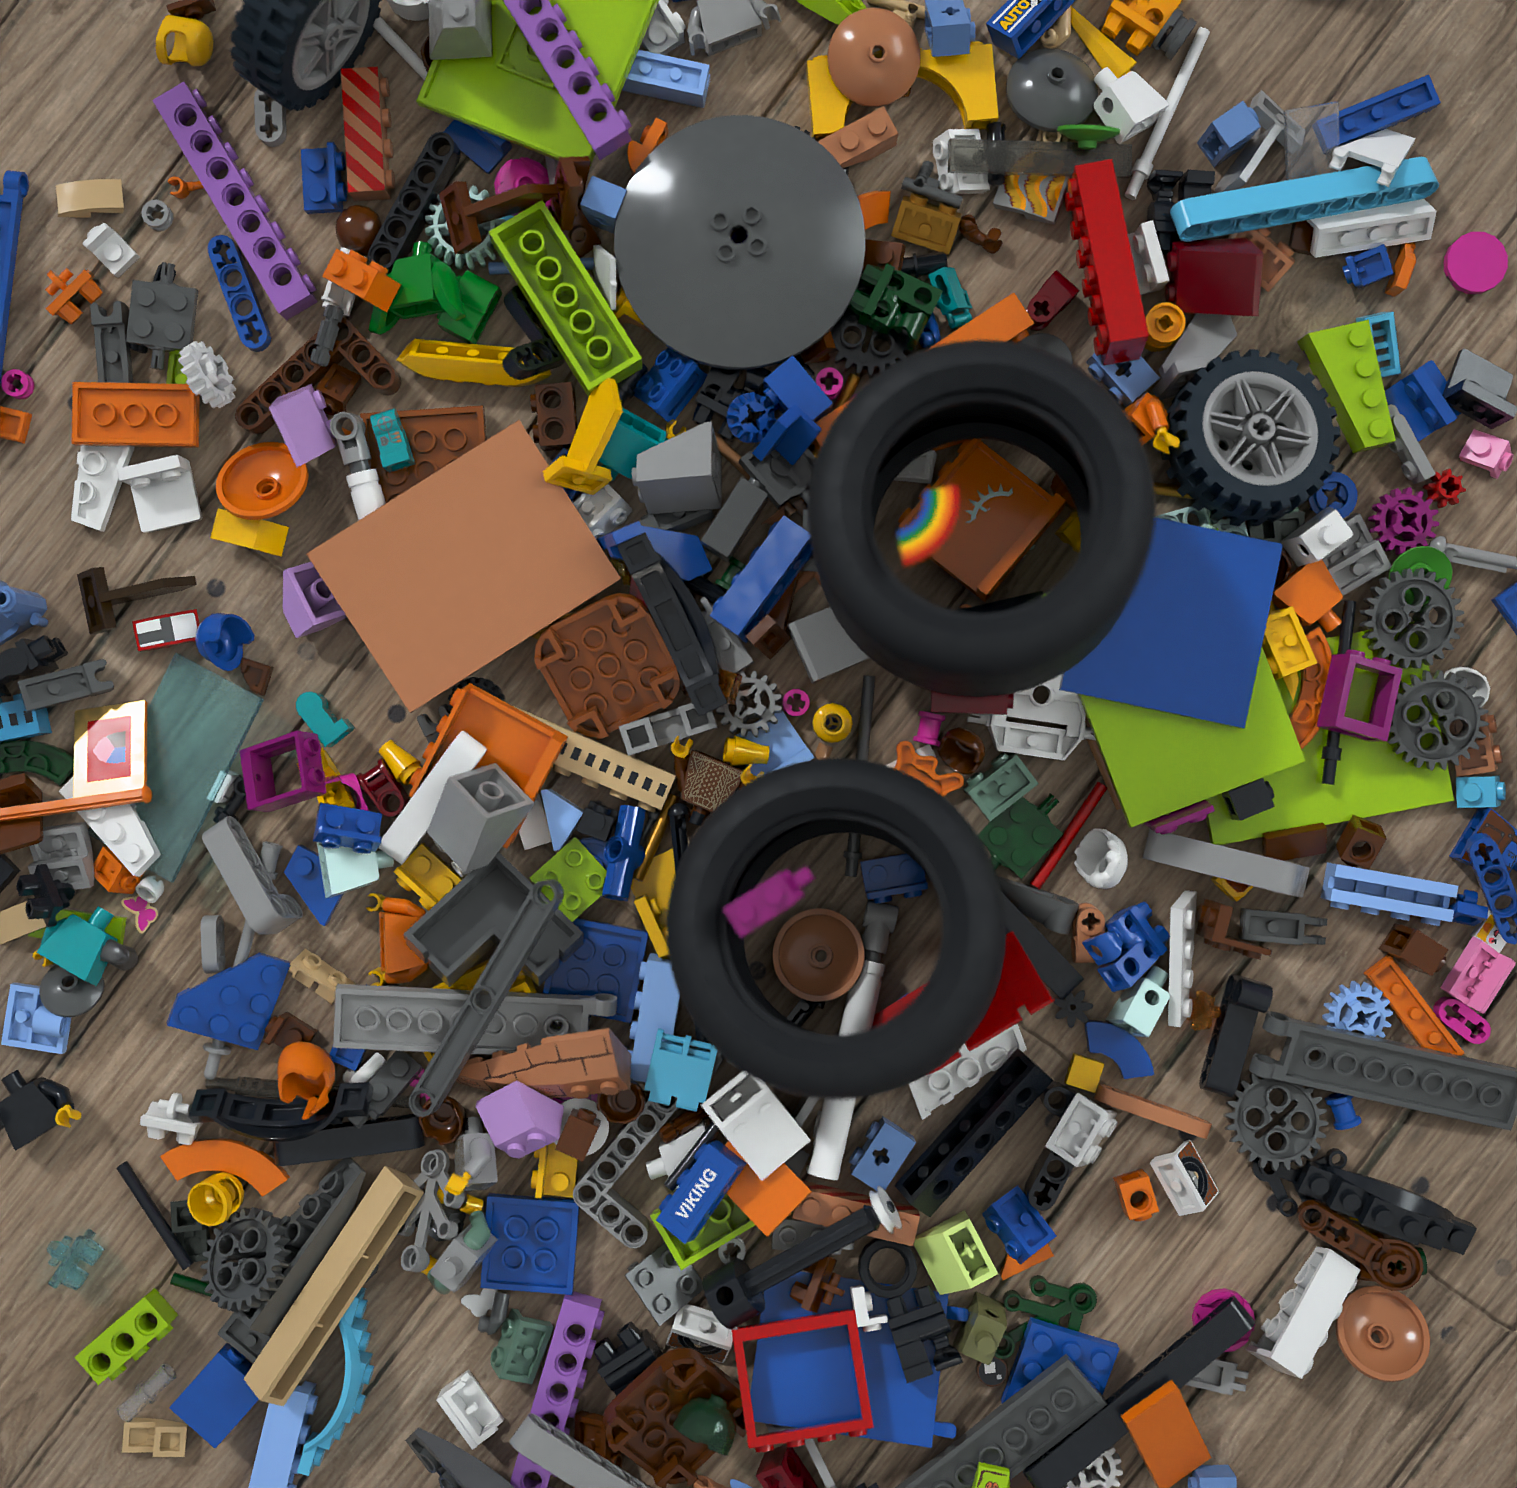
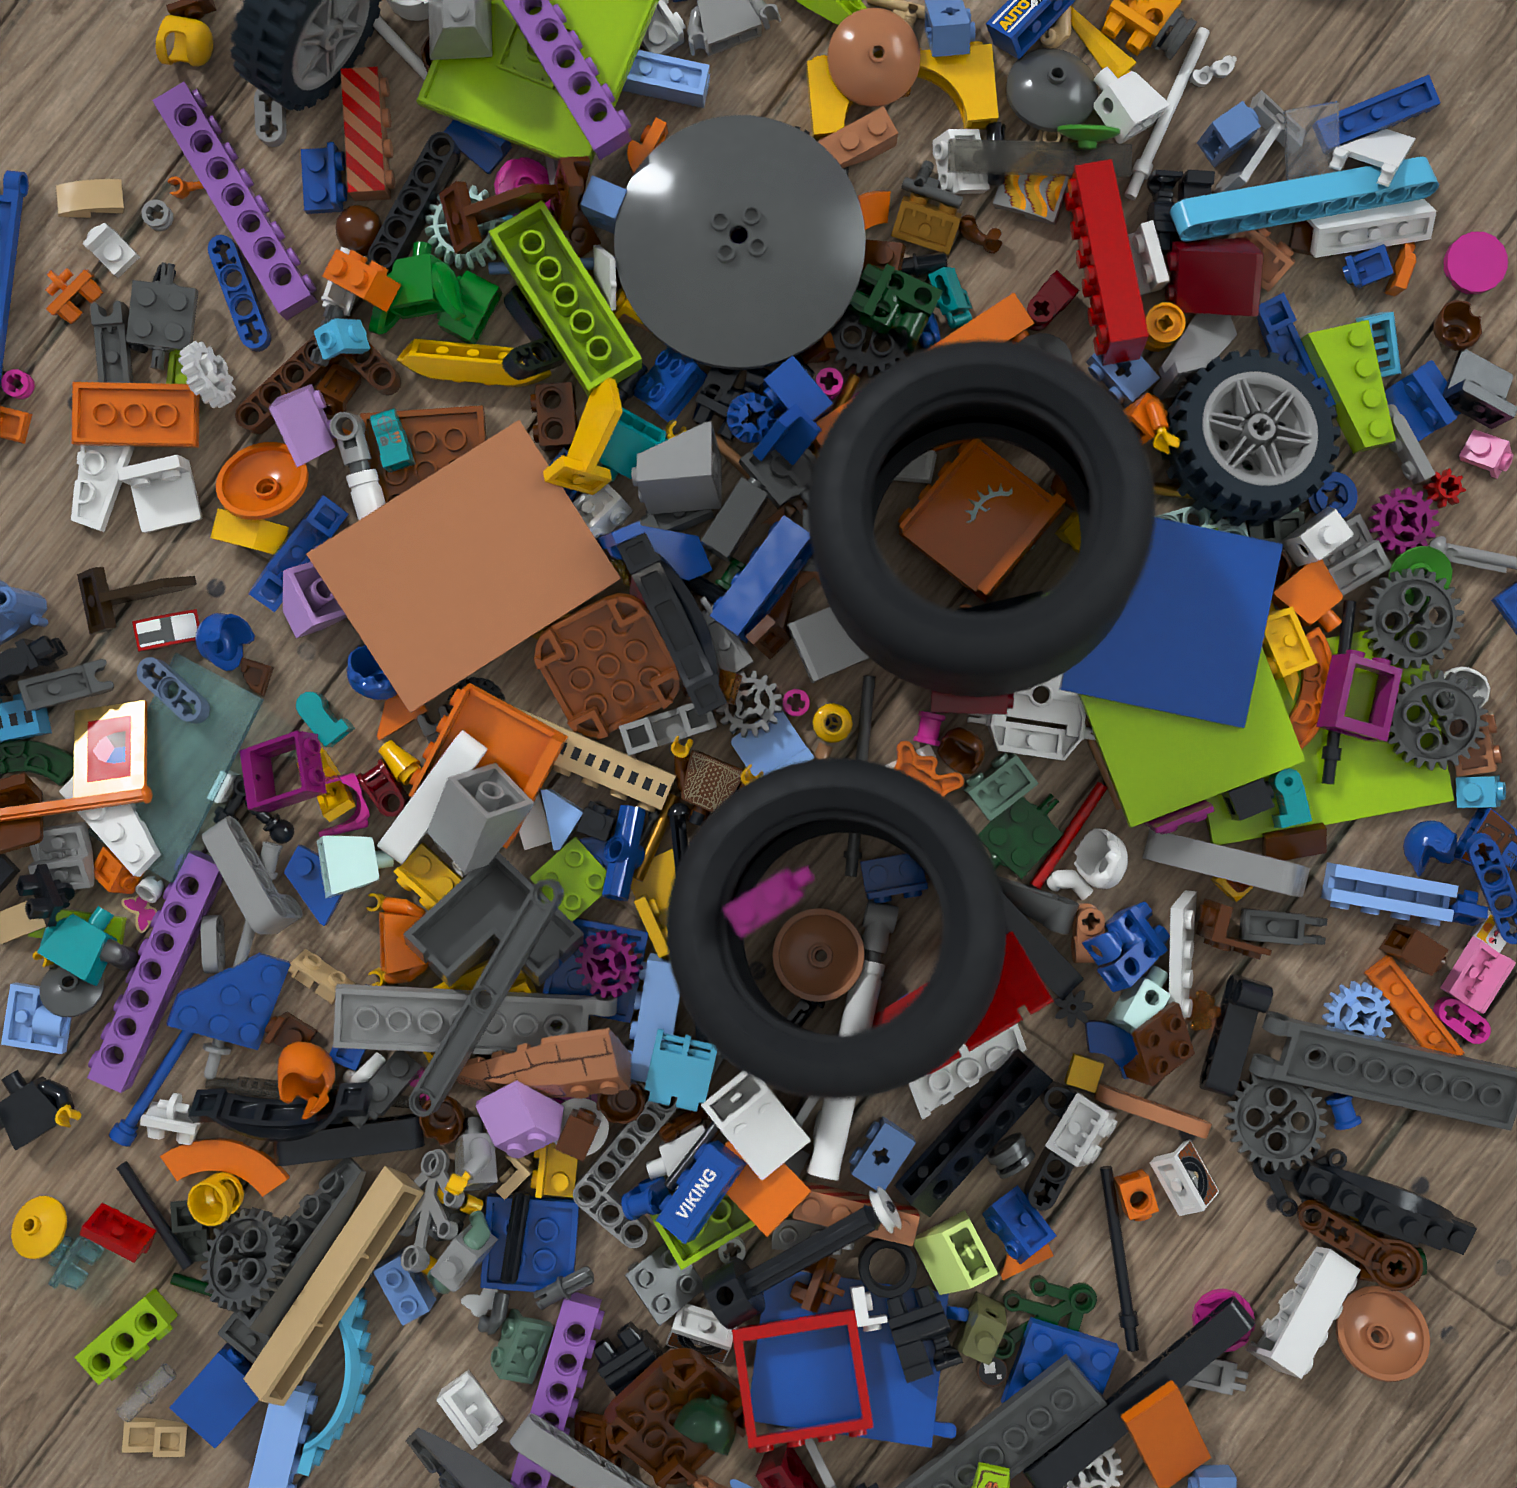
(48, 1231): none -> yellow dish
(104, 1065): none -> medium lavender brick
(118, 1232): none -> red bracket
(125, 1131): none -> blue piece
(185, 693): none -> sand blue beam
(279, 829): none -> black bar
(310, 532): none -> blue slope
(341, 337): none -> medium azure bracket
(347, 828): blue bracket -> none
(367, 676): none -> blue hair
(396, 716): none -> orange tile
(405, 1290): none -> medium blue brick
(513, 1178): none -> tan bracket
(515, 1237): none -> black axle
(564, 1287): none -> dark grey axle
(596, 966): none -> magenta gear
(644, 1198): none -> blue piece
(744, 752): yellow cone -> none
(932, 527): tile -> none
(1011, 1155): none -> dark grey wheel
(1069, 879): none -> white arm
(1127, 1317): none -> black bar
(1161, 1046): none -> reddish brown bracket
(1218, 69): none -> white piece
(1282, 338): none -> blue slope
(1290, 798): none -> teal leg
(1360, 831): reddish brown brick -> none
(1428, 841): none -> blue helmet
(1457, 326): none -> reddish brown hair

